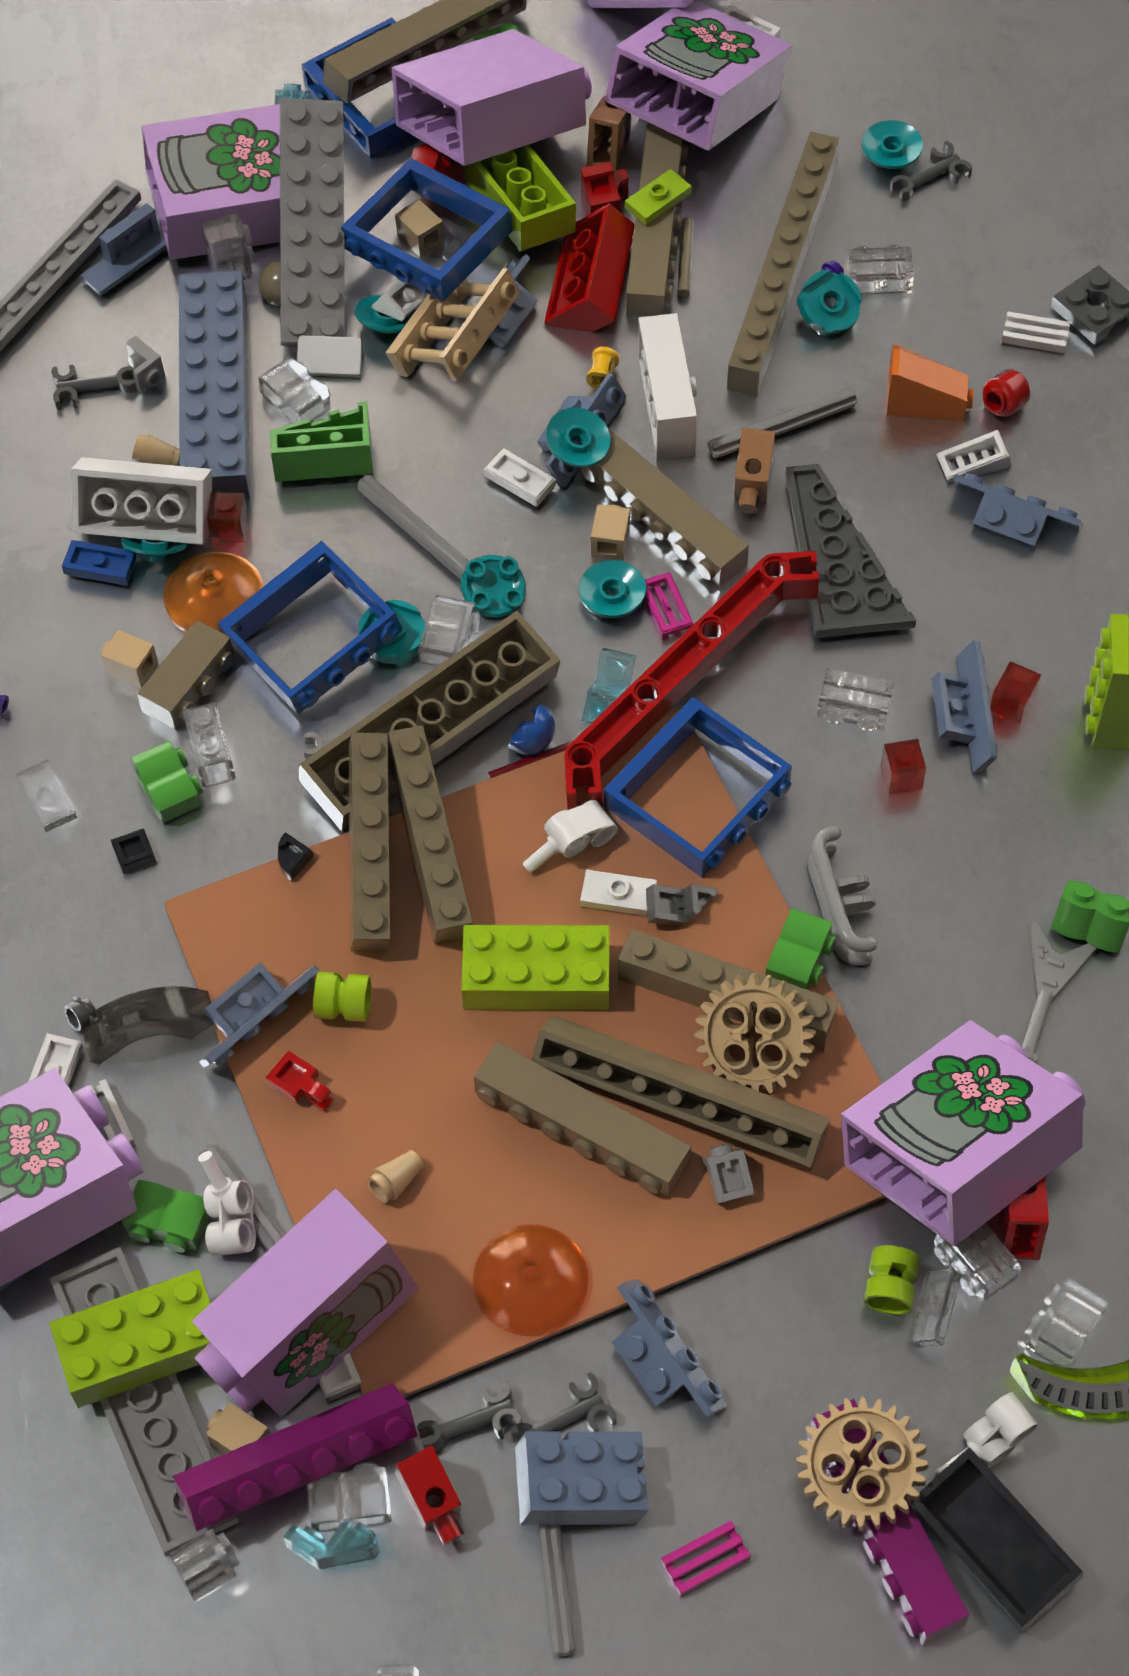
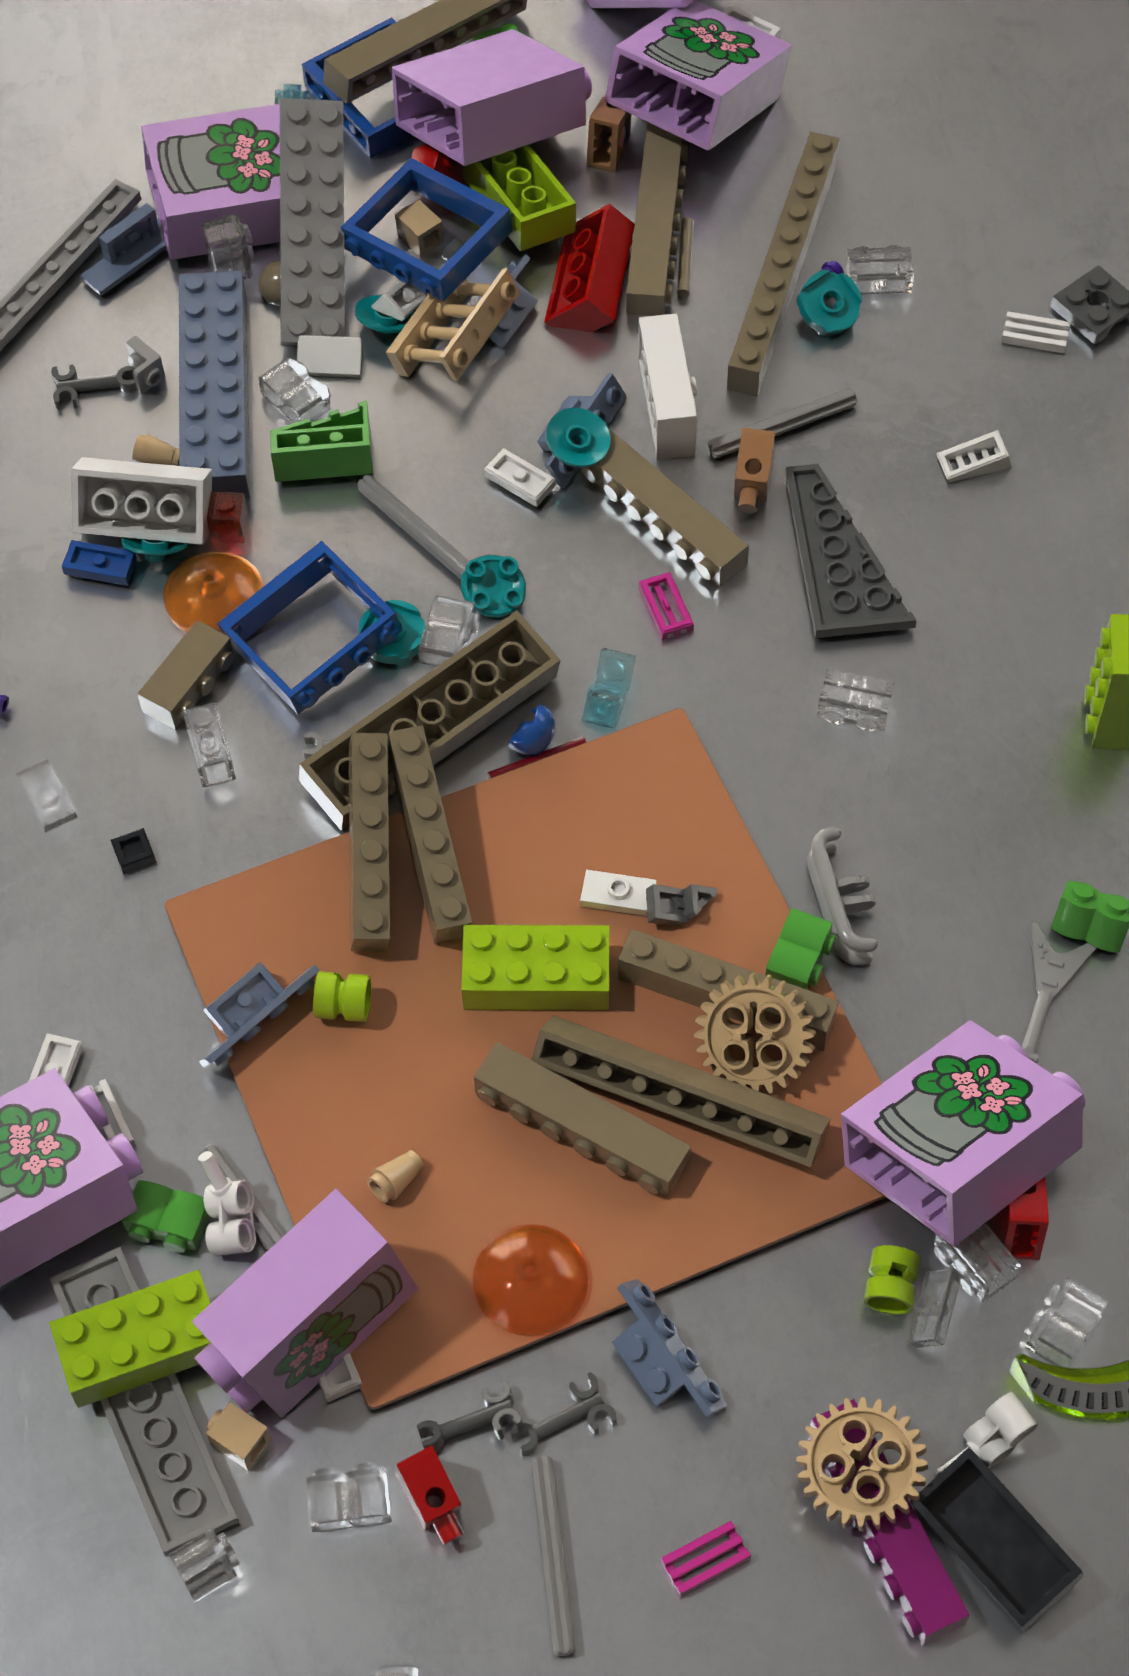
(80, 1013): dark grey plate -> none
(129, 658): tan brick -> none
(146, 1014): clear smoke arch -> none
(166, 781): bright green brick -> none
(292, 856): black tile -> none
(294, 1456): magenta brick -> none
(297, 1078): red plate -> none
(346, 1546): clear light blue slope -> none
(572, 831): white beam -> none
(581, 1478): sand blue piece -> none
(601, 365): yellow bush -> none
(603, 186): red brick -> none
(610, 531): tan brick -> none
(614, 578): teal dish -> none
(658, 197): lime plate -> none
(685, 665): red piece -> none
(691, 717): blue window -> none
(728, 1173): light grey bracket -> none
(892, 144): teal dish -> none
(903, 766): clear red brick -> none
(925, 387): orange slope -> none
(942, 163): dark grey bar -> none
(964, 707): sand blue bracket -> none
(1006, 393): red head -> none
(1012, 515): sand blue bracket -> none
(1015, 692): clear red brick -> none

